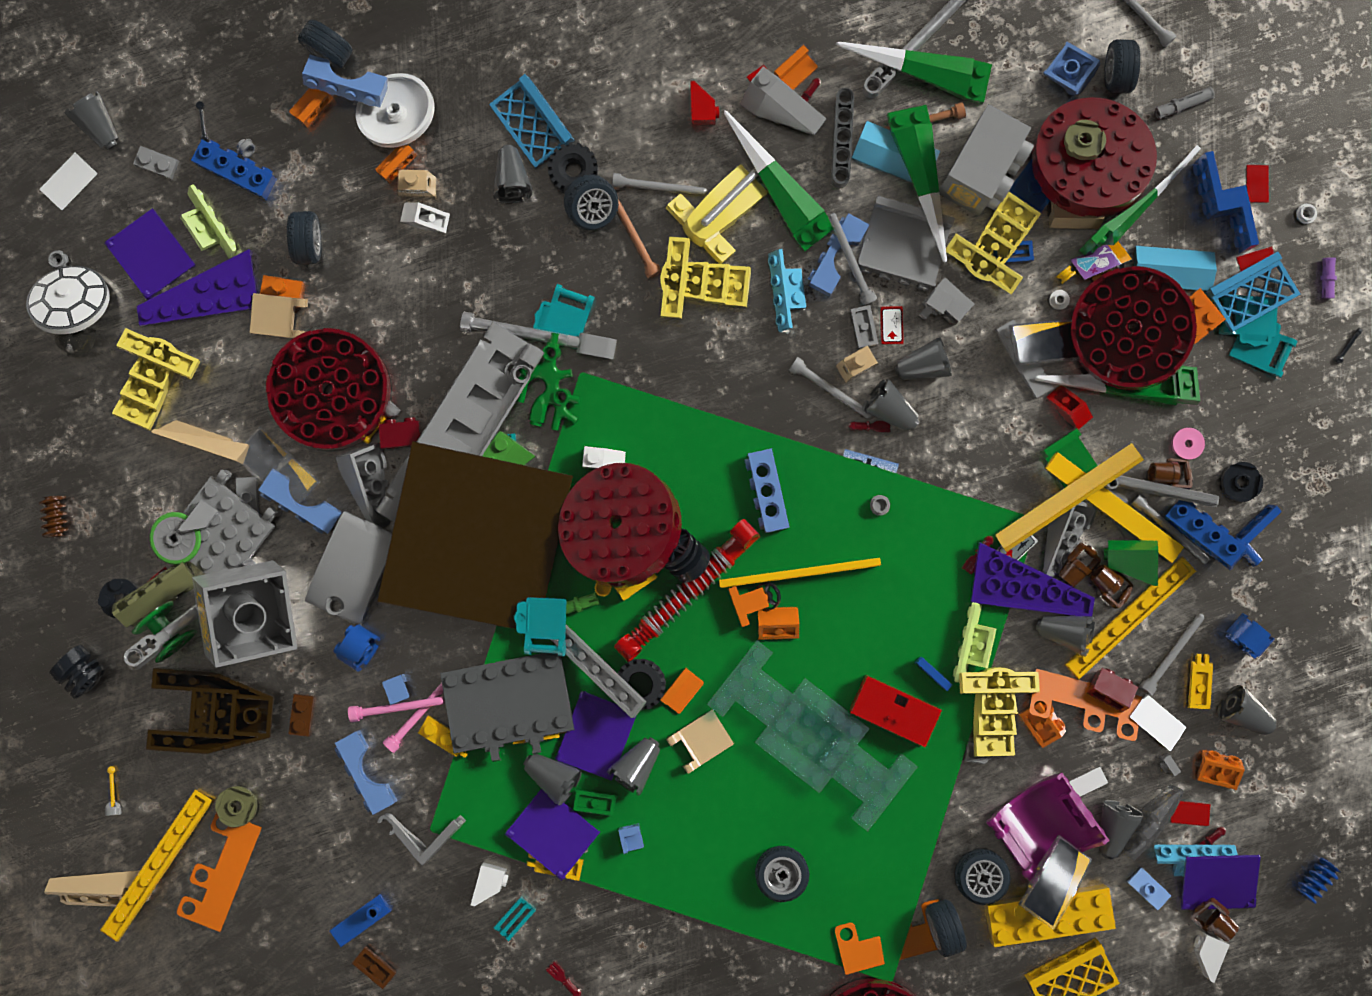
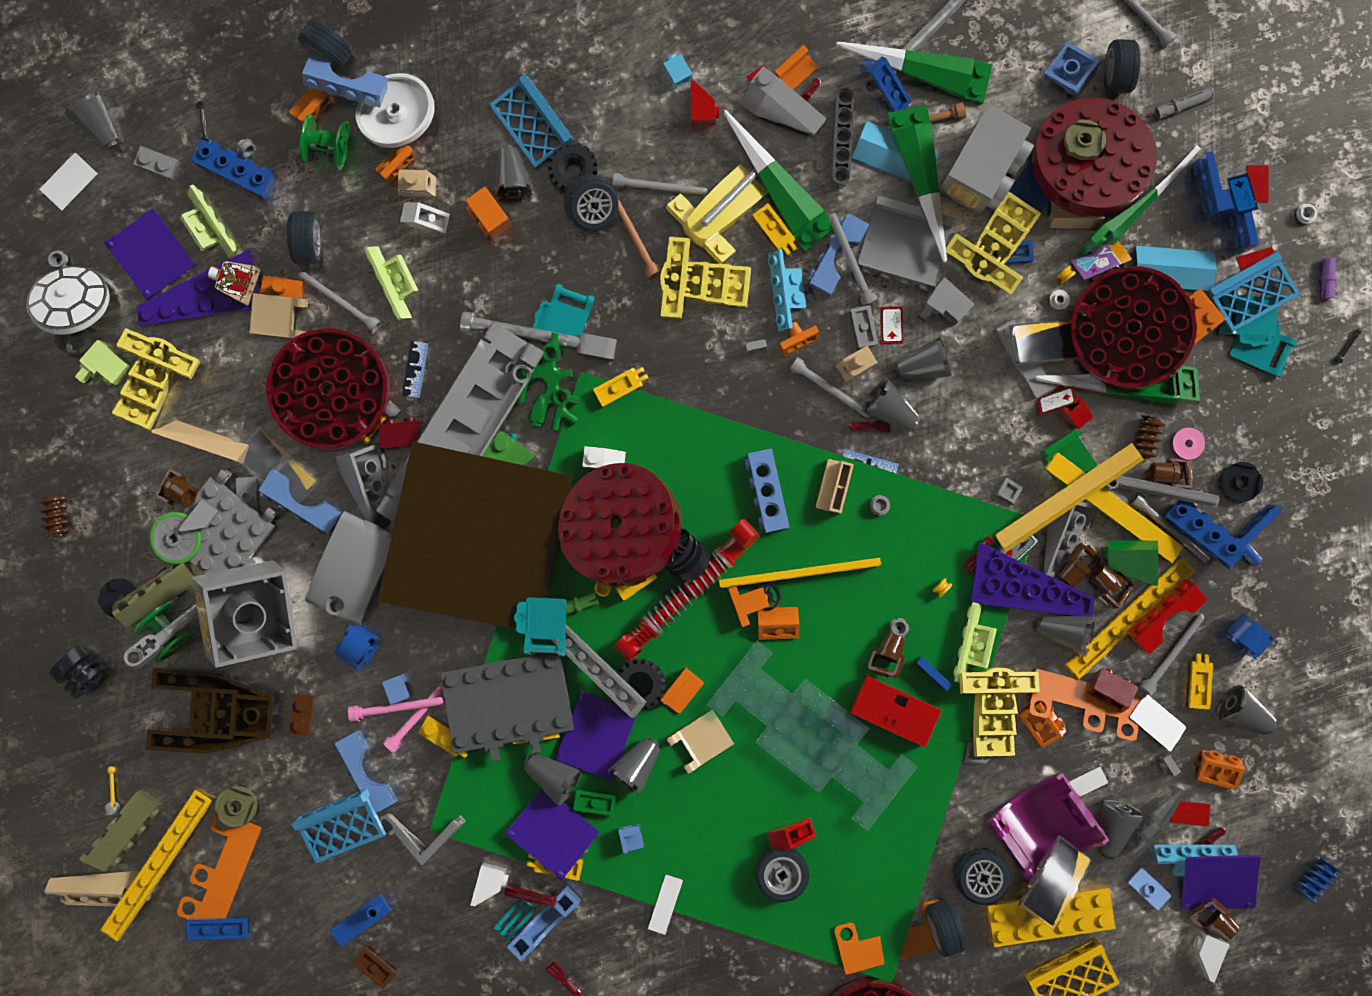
(103, 361): none -> yellowish green hinge
(122, 832): none -> olive wedge
(176, 489): none -> reddish brown piece
(216, 928): none -> blue tile
(235, 280): none -> torso
(324, 142): none -> green piece
(336, 809): none -> dark azure fence
(370, 323): none -> light grey piece
(394, 279): none -> yellowish green bracket
(415, 369): none -> sticker
(490, 215): none -> orange piece
(530, 896): none -> dark red axle
(543, 923): none -> medium blue arch
(619, 386): none -> yellow hinge
(665, 904): none -> white sticker
(677, 70): none -> medium azure brick
(755, 346): none -> light grey tile
(774, 229): none -> yellow hinge
(792, 834): none -> red slope
(799, 339): none -> orange tile
(834, 486): none -> tan piece
(887, 83): none -> blue piece
(891, 651): none -> reddish brown piece
(899, 622): none -> light grey plate
(942, 587): none -> yellow bush
(1009, 491): none -> light grey tile
(1056, 400): none -> white sticker
(1148, 436): none -> reddish brown piece
(1148, 630): none -> red arch
(1242, 194): none -> clear blue sticker

